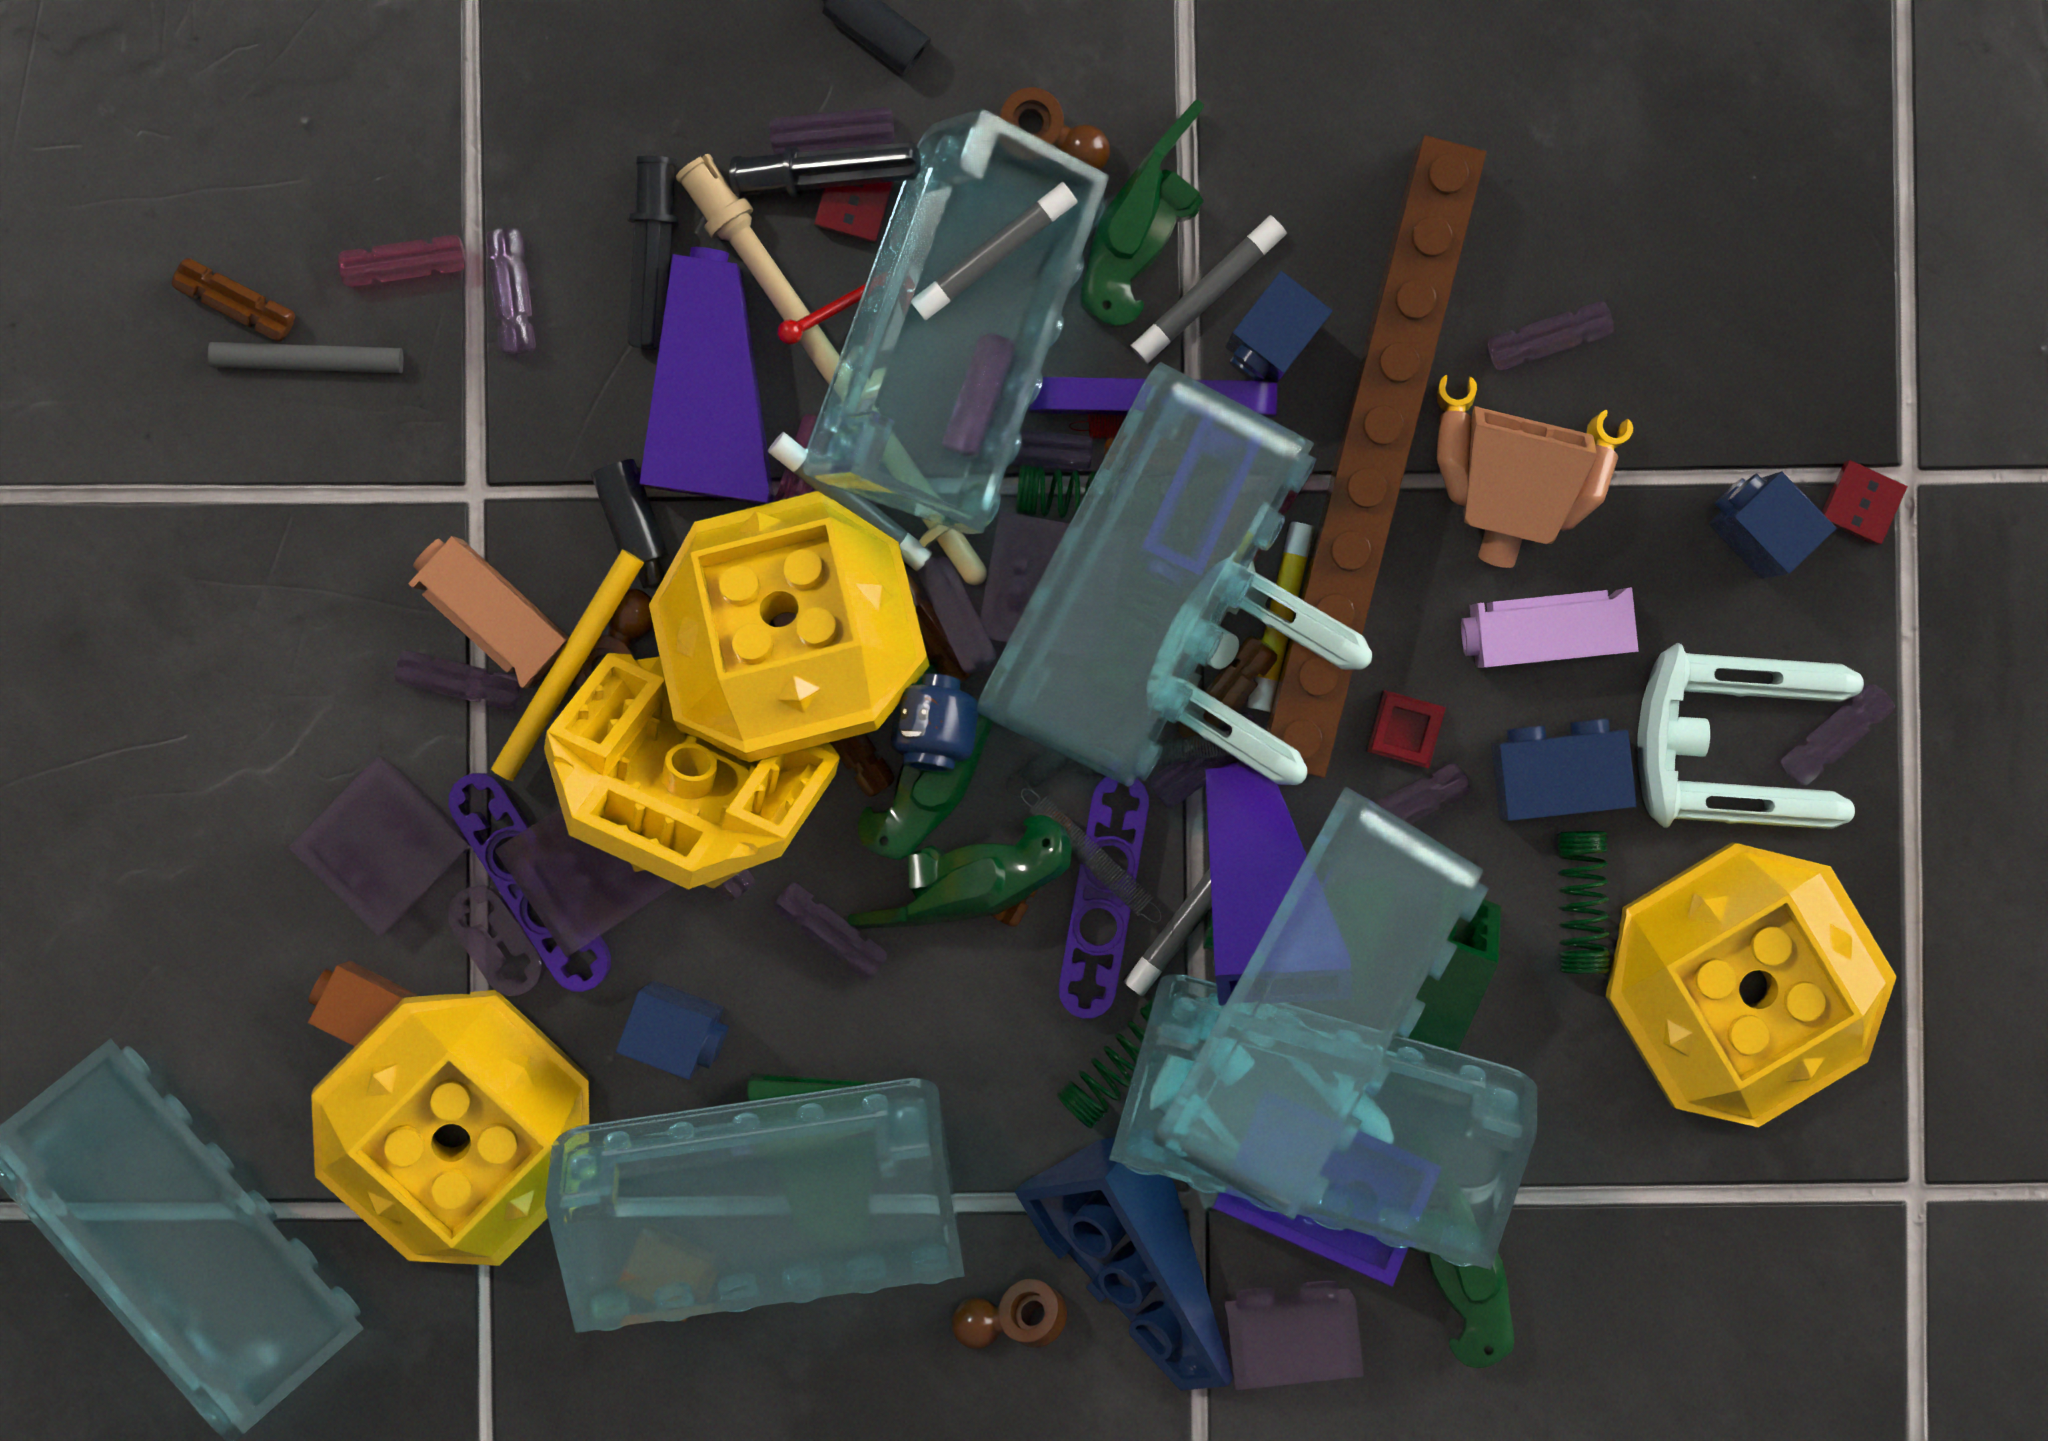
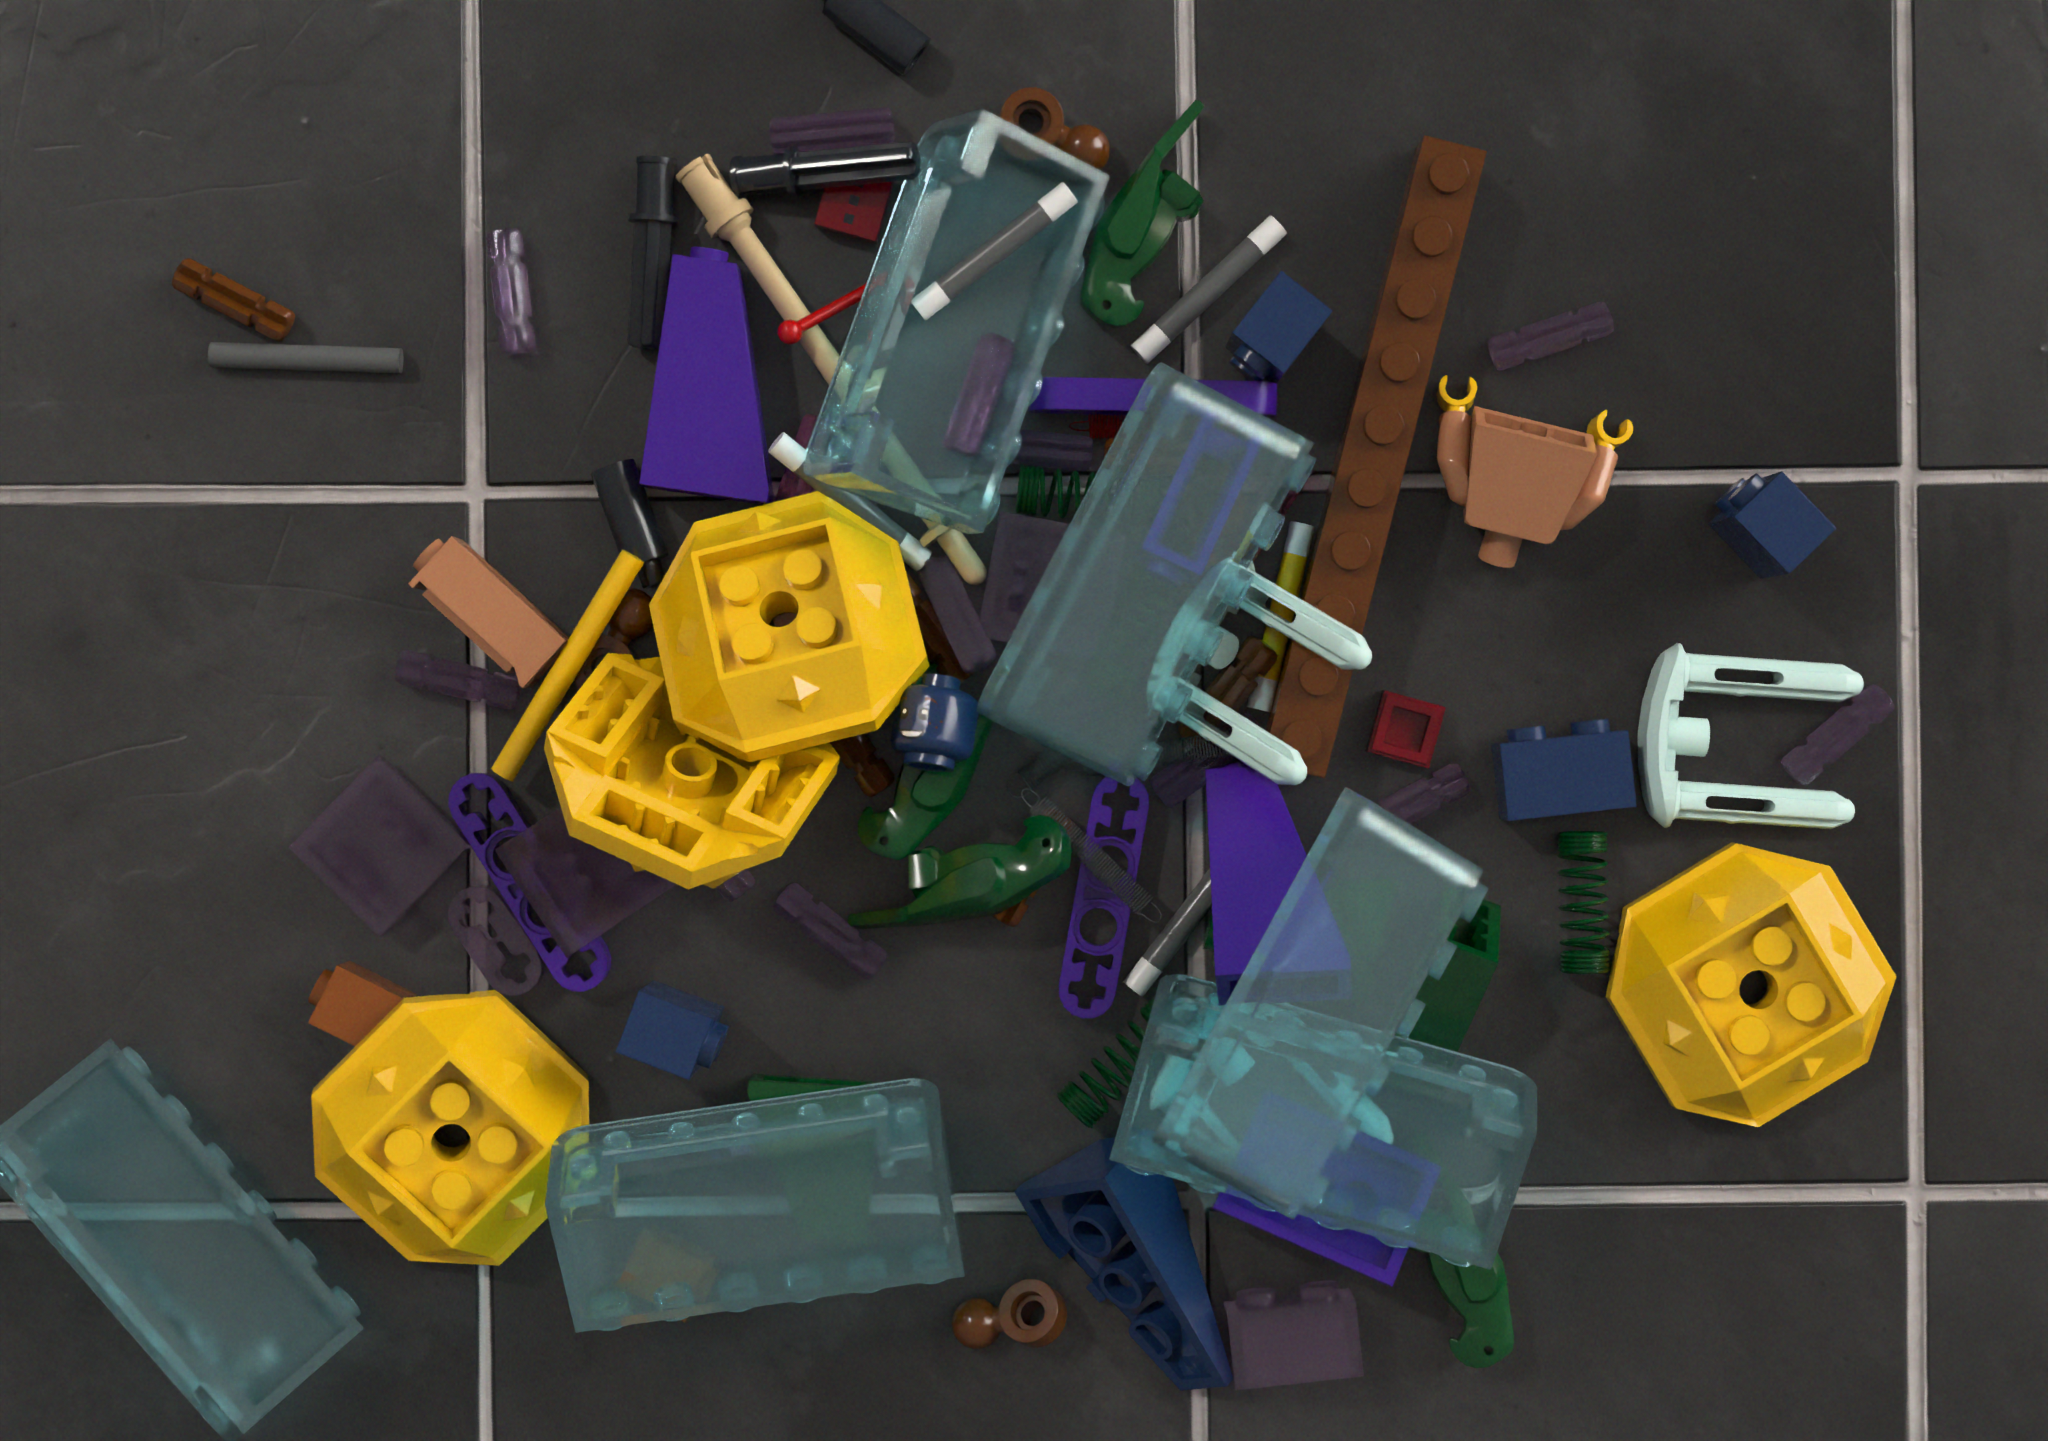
(401, 260): clear pink axle -> none
(1550, 628): lavender window -> none
(1863, 502): dark red tile -> none

